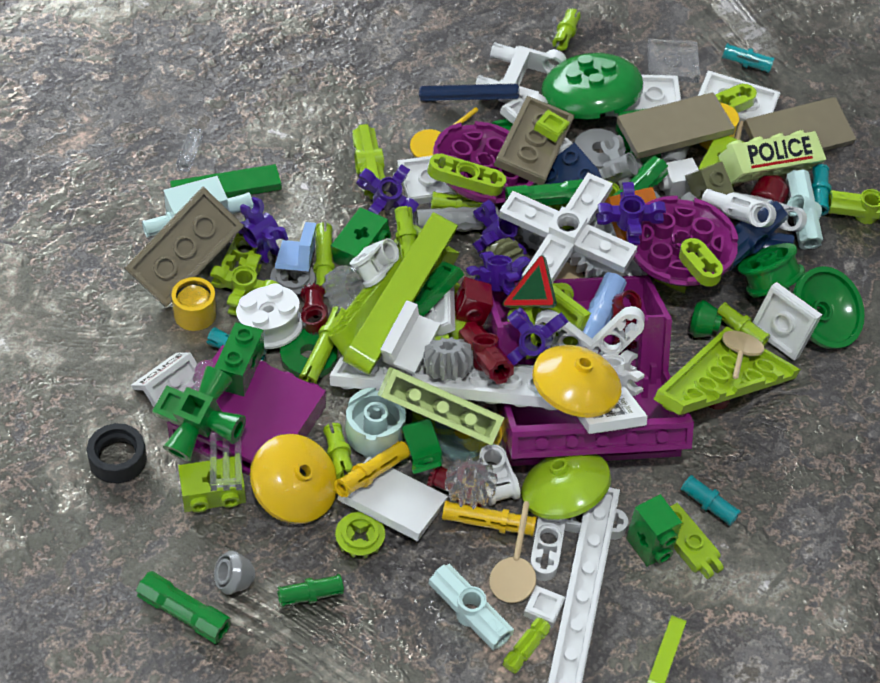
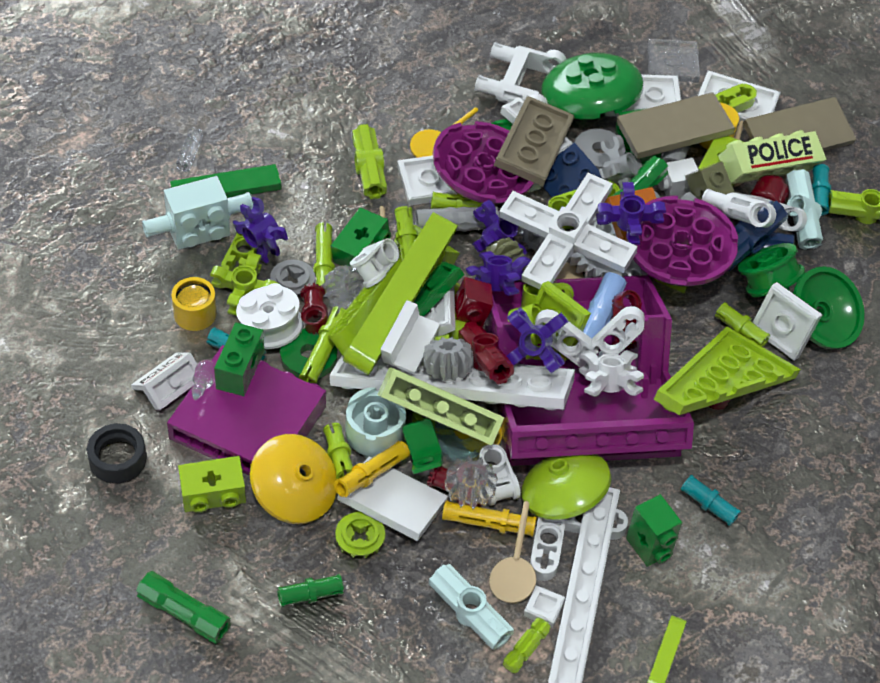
(184, 245): dark tan tile -> none
(198, 414): green brick -> none
(226, 482): clear tile -> none
(233, 572): light grey cone -> none
(296, 254): light blue panel -> none
(393, 185): dark purple pin -> none
(469, 92): dark blue axle -> none
(477, 171): lime beam -> none
(534, 288): piece -> none
(547, 193): green axle -> none
(551, 126): lime tile -> none
(566, 29): lime pin -> none
(576, 381): yellow dish -> none
(624, 415): white tile -> none
(695, 547): lime hinge -> none
(703, 260): lime beam -> none
(705, 320): green cone -> none
(732, 53): teal pin -> none
(744, 345): tan piece -> none

